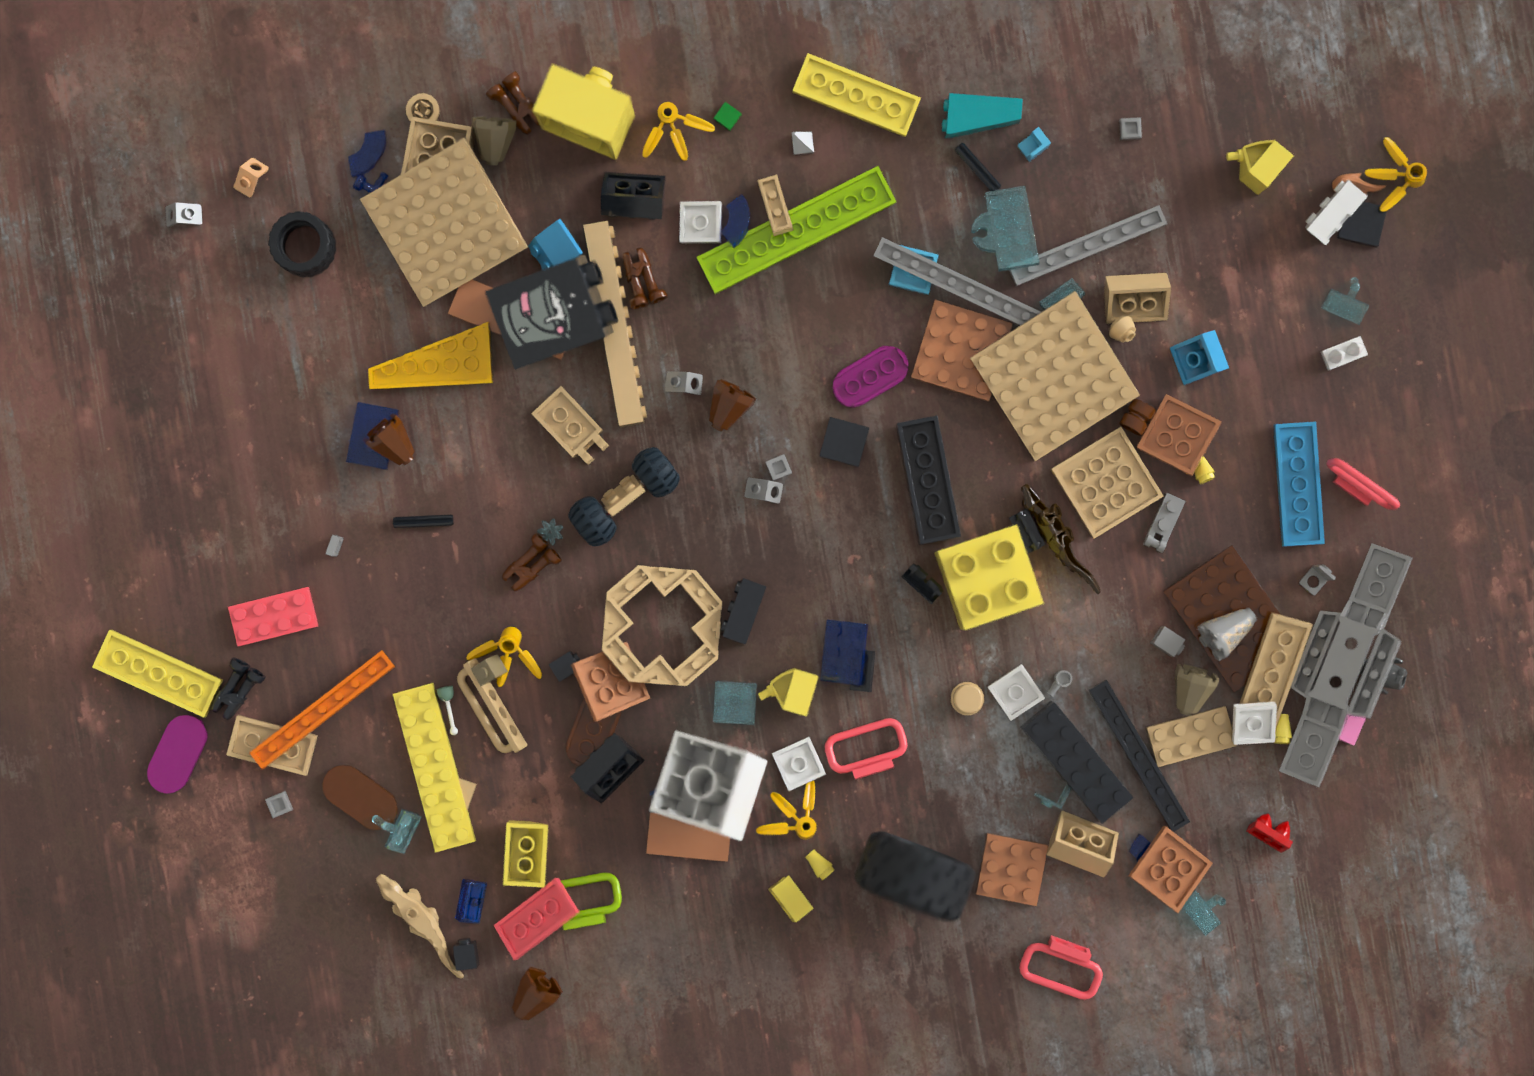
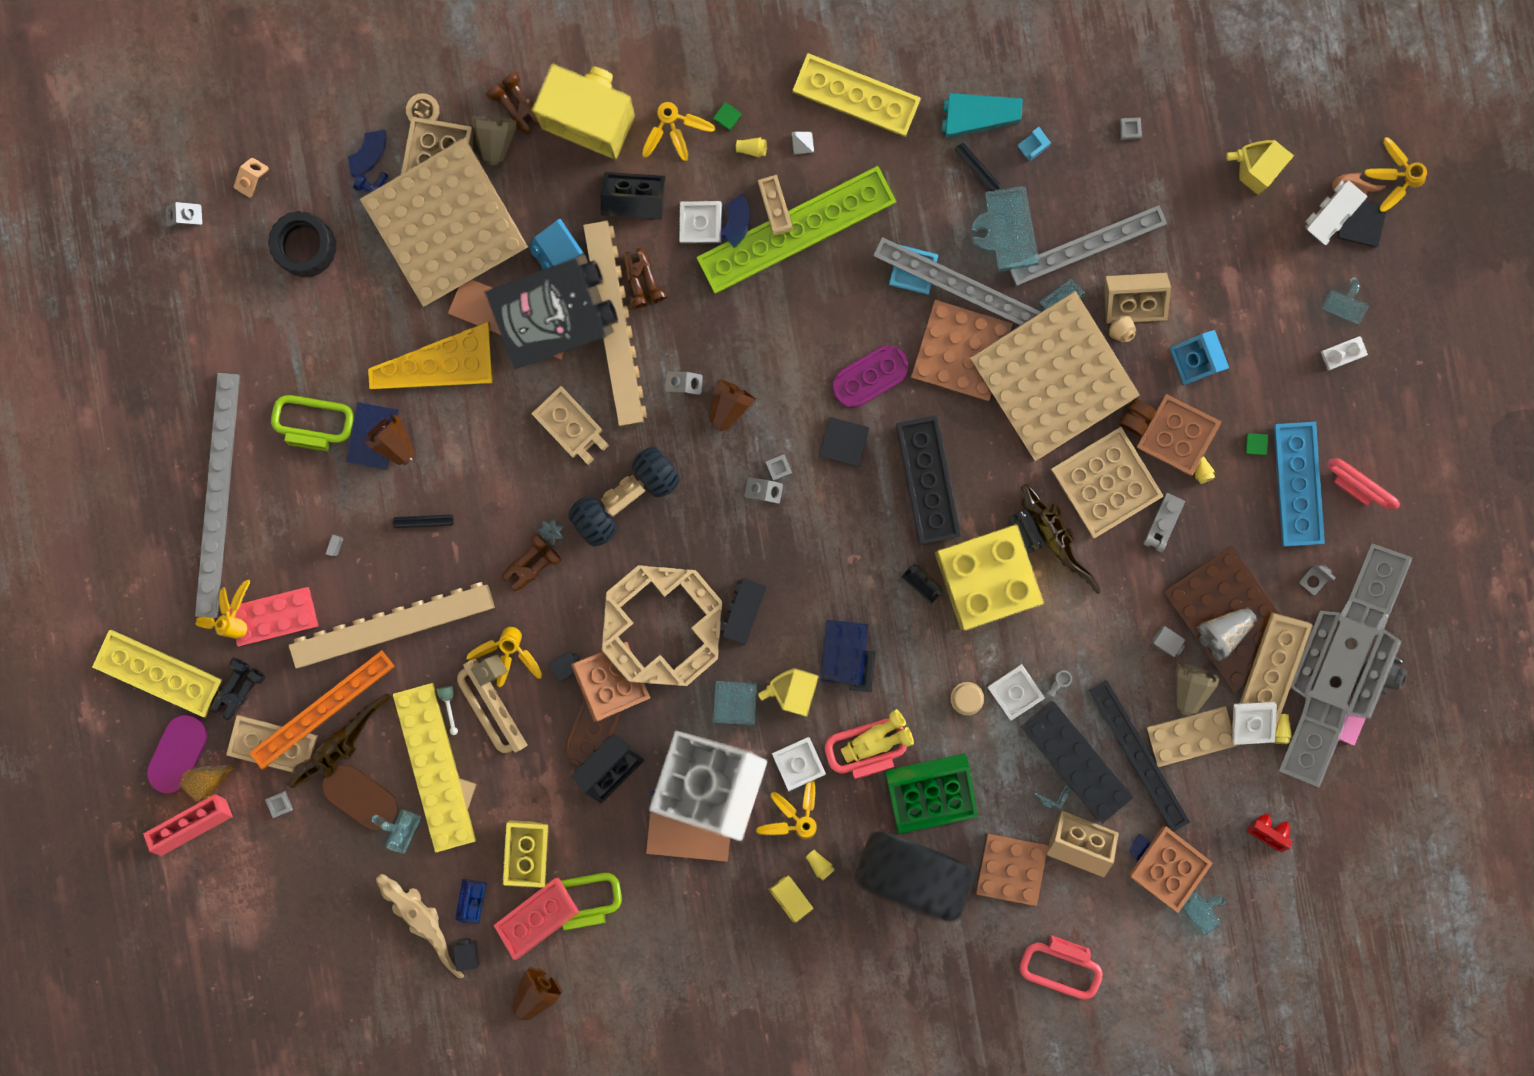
(187, 825): none -> coral brick
(204, 780): none -> clear yellow slope
(217, 495): none -> light grey plate
(226, 624): none -> yellow plant
(307, 438): none -> lime bar
(335, 748): none -> dark brown animal
(391, 626): none -> tan brick
(753, 147): none -> light yellow cone
(874, 740): none -> light yellow piece
(932, 793): none -> green slope
(1256, 444): none -> green tile

